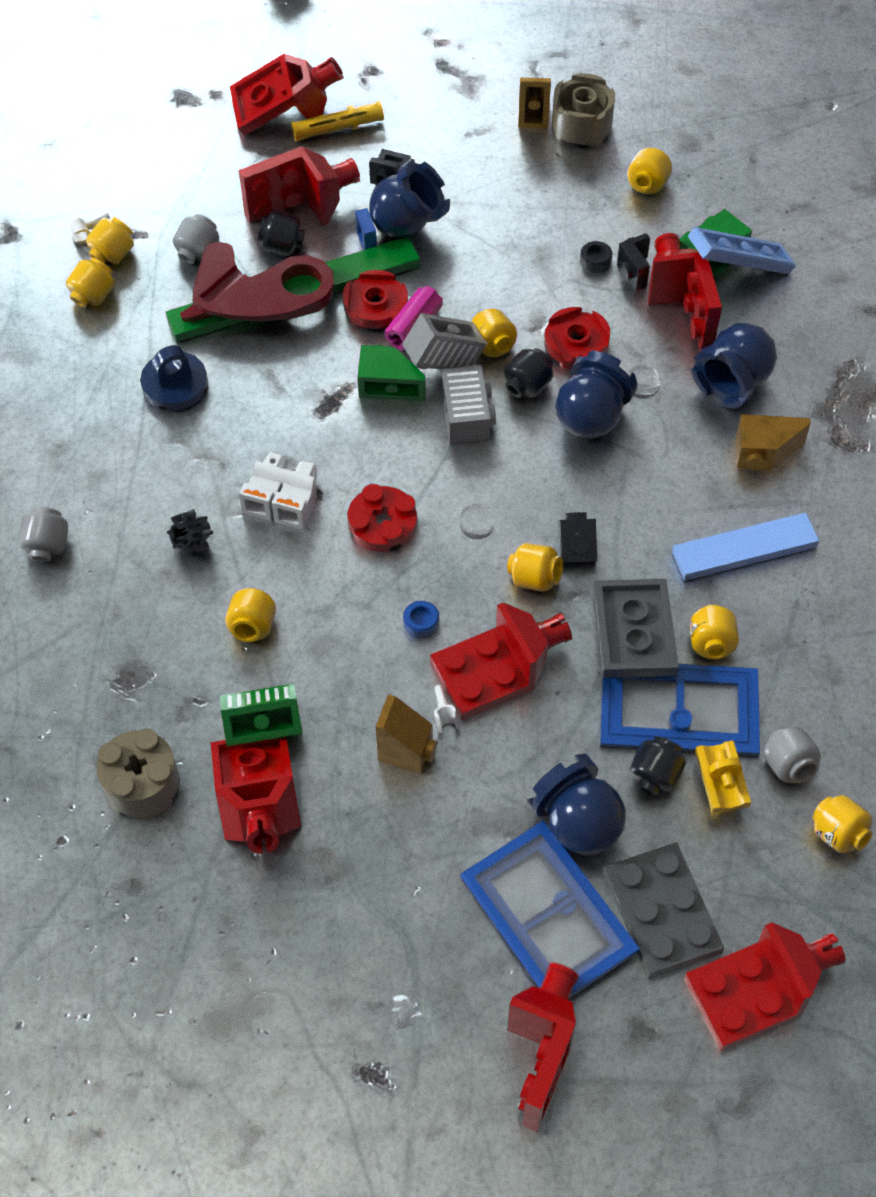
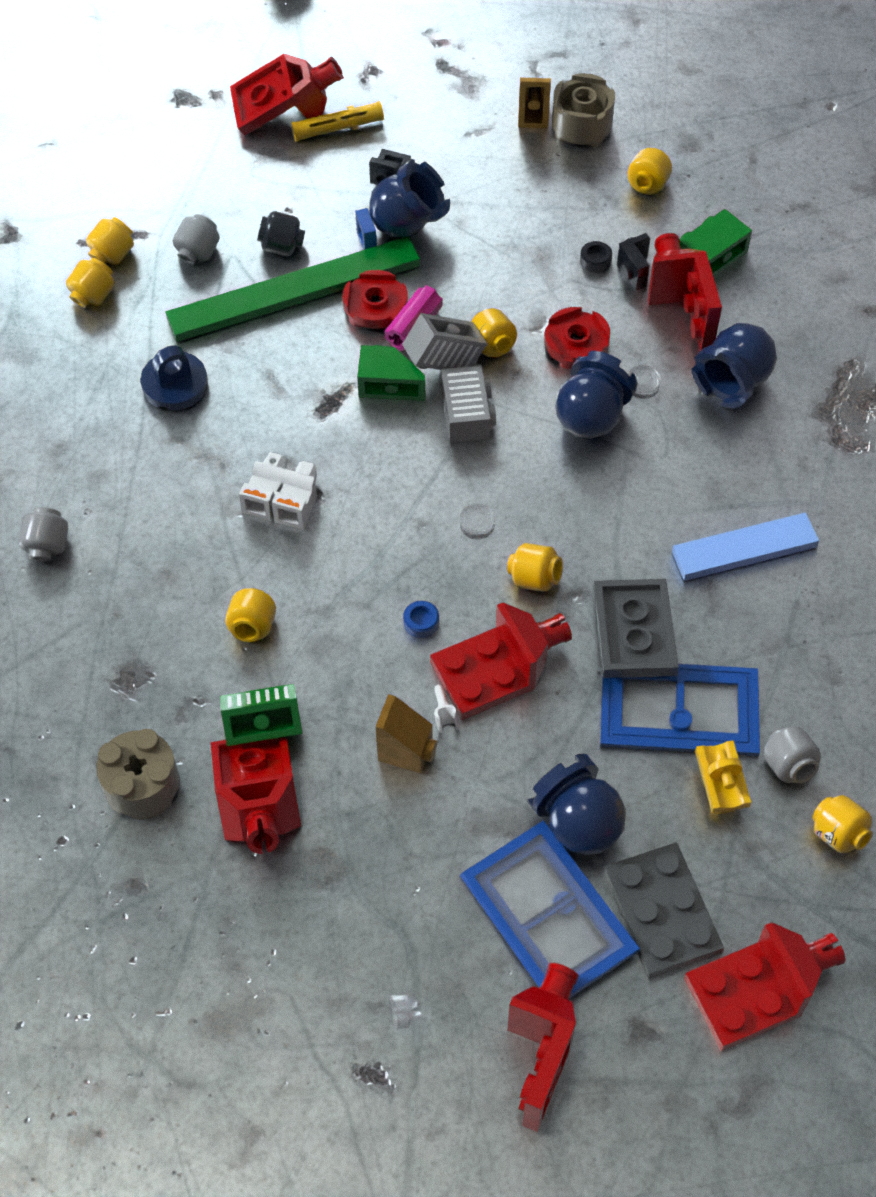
(81, 229): white hand -> none
(189, 532): black gear -> none
(227, 293): dark red animal -> none
(294, 179): red plate -> none
(382, 500): red plate -> none
(528, 373): black head -> none
(578, 538): black bracket -> none
(657, 765): black head -> none
(714, 630): yellow head -> none
(741, 250): light blue tile -> none
(768, 440): pearl gold slope -> none

